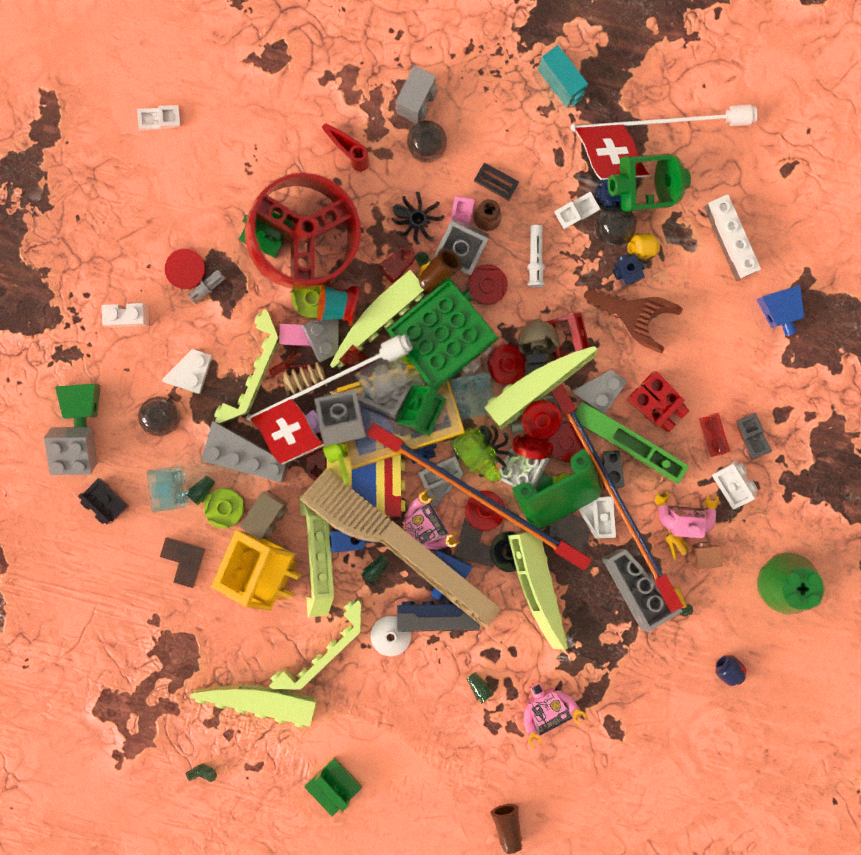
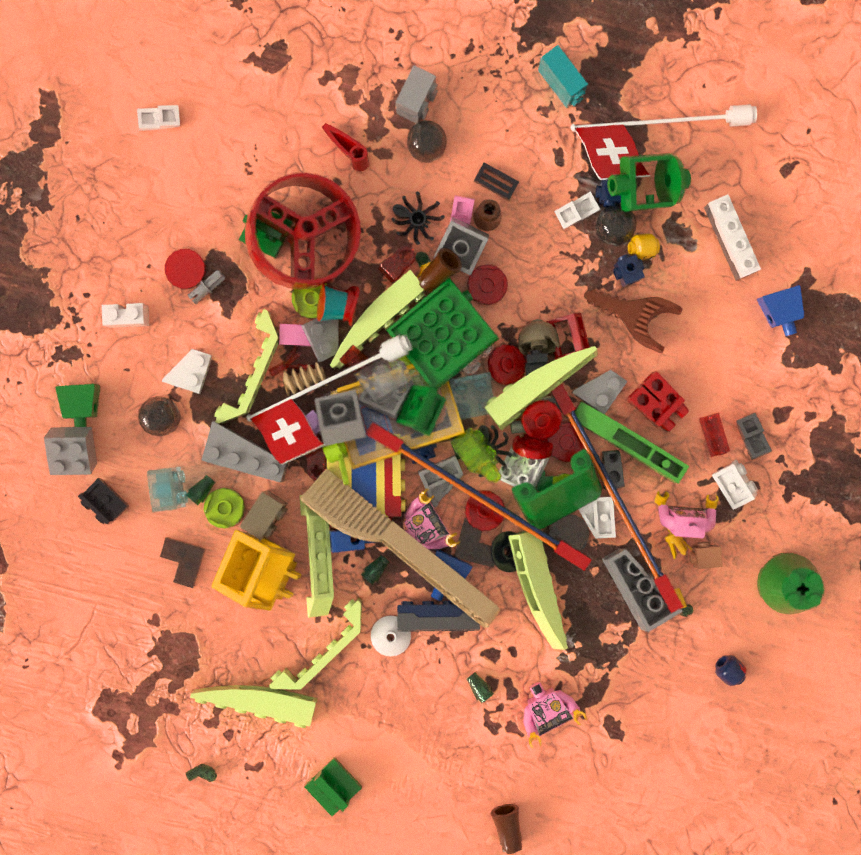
(536, 266): white pin -> none

